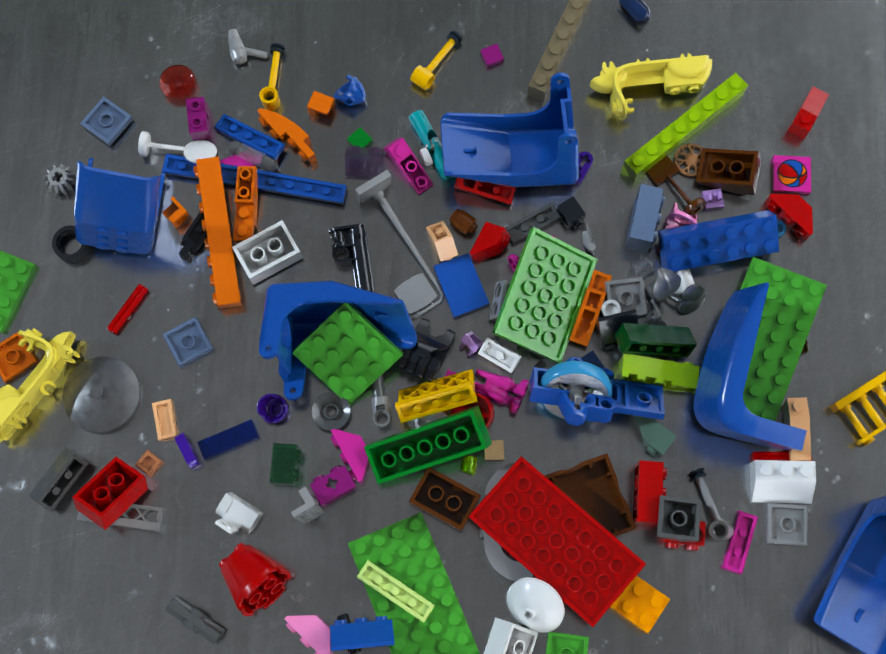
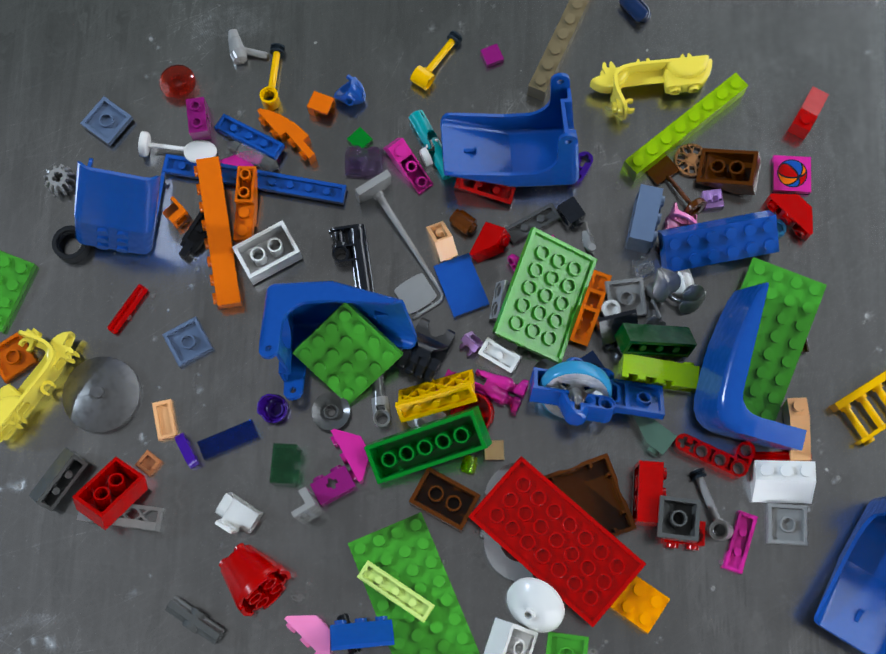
(729, 460): none -> red beam

